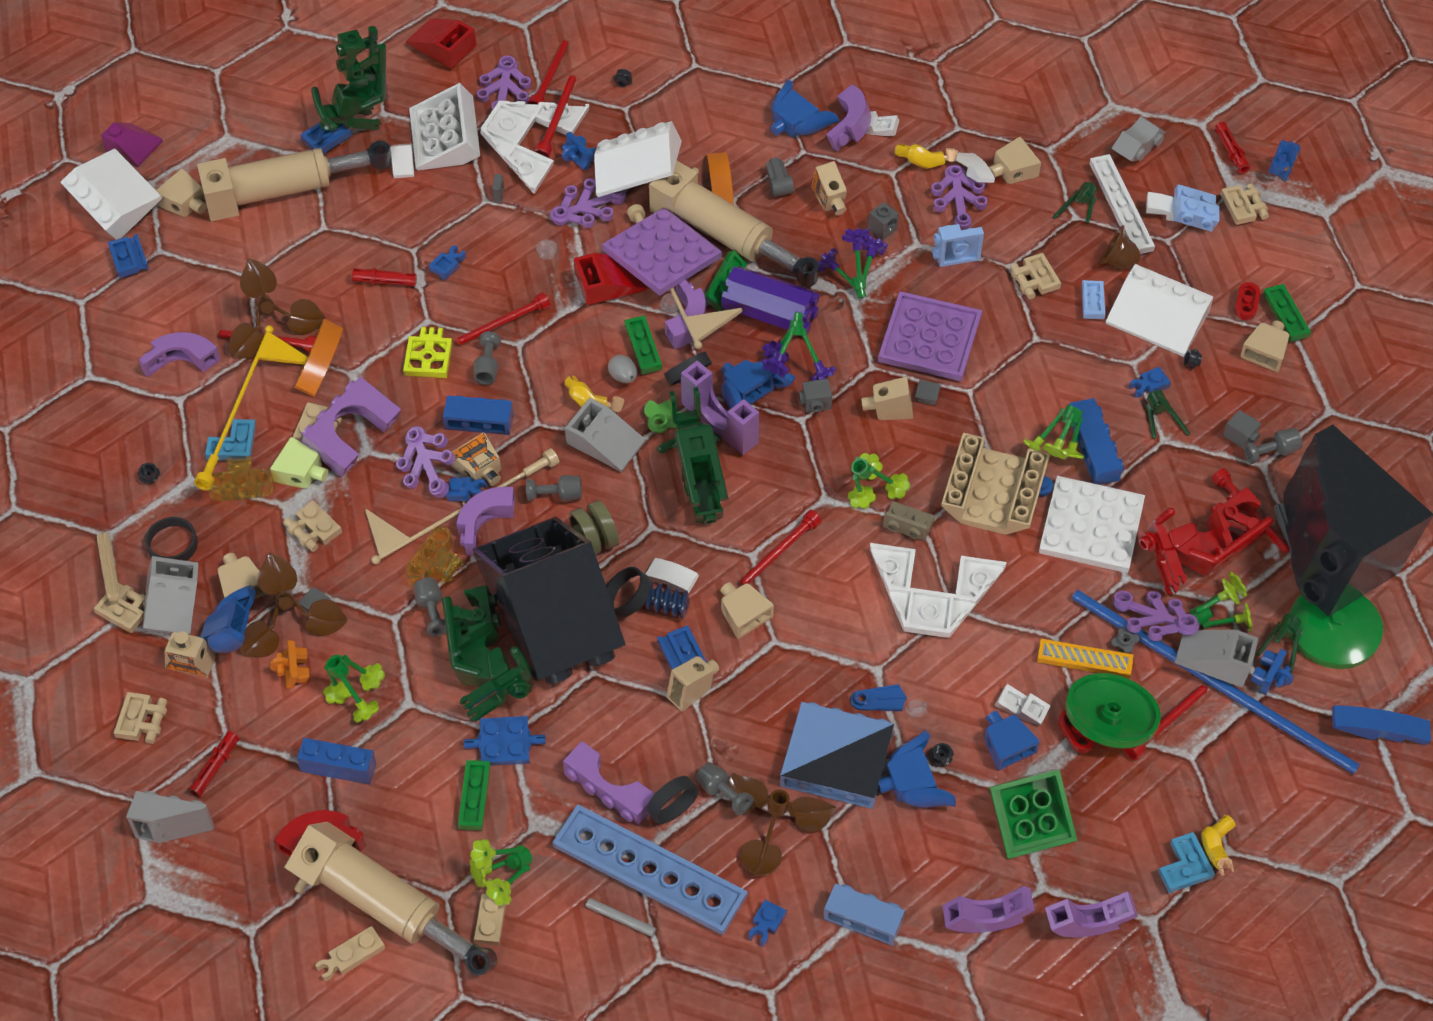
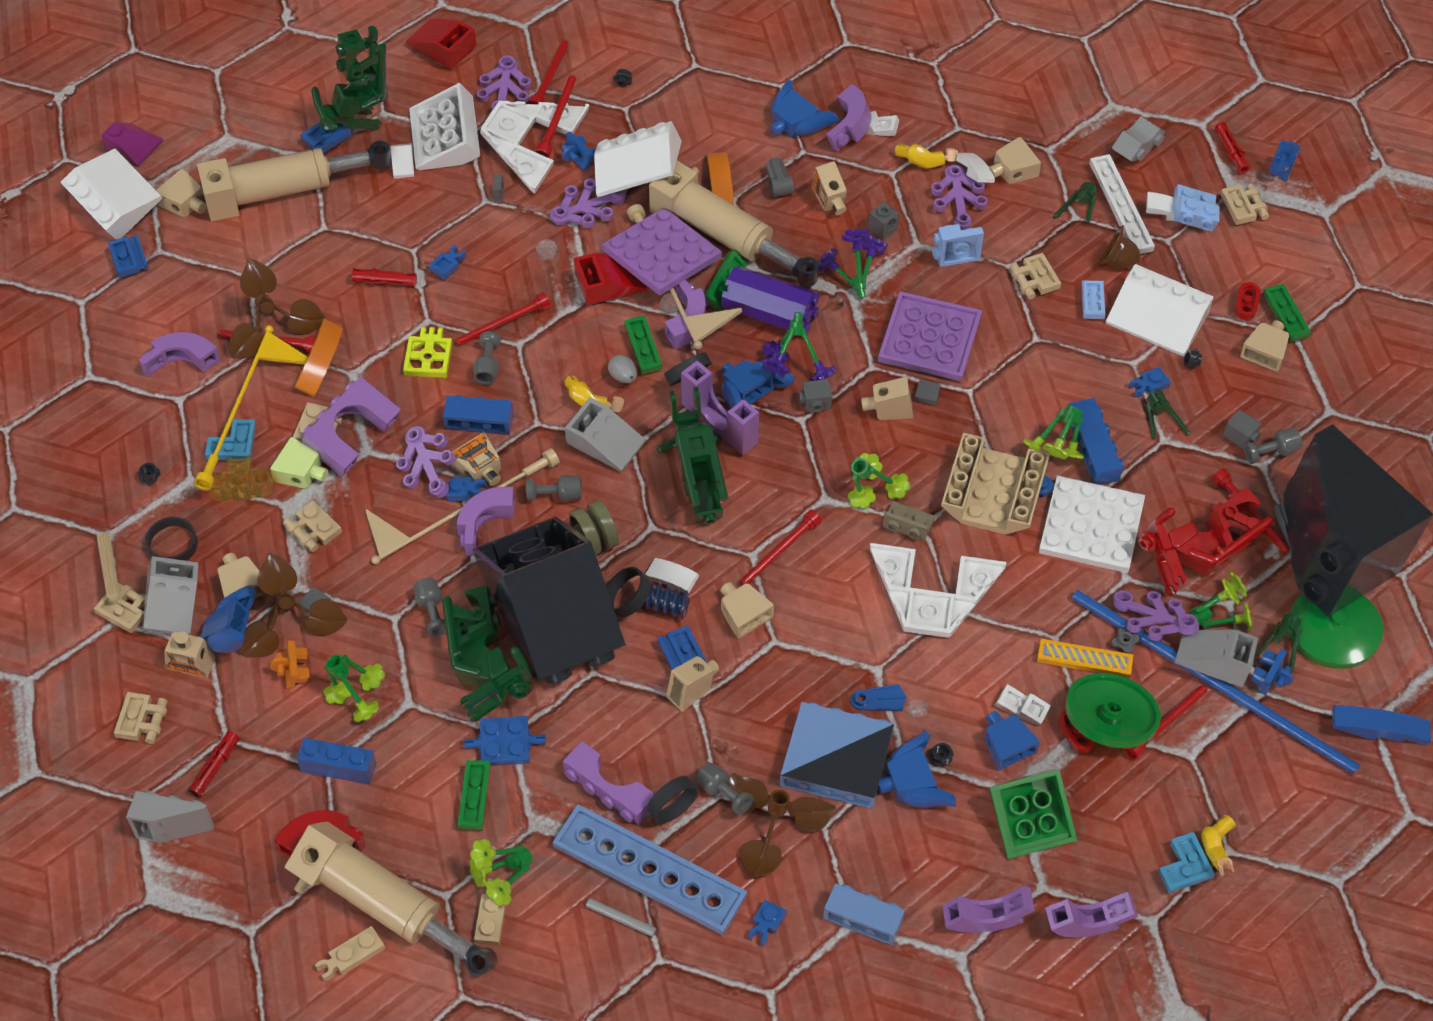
(443, 561): clear yellow piece -> none
(659, 414): bright green plate -> none

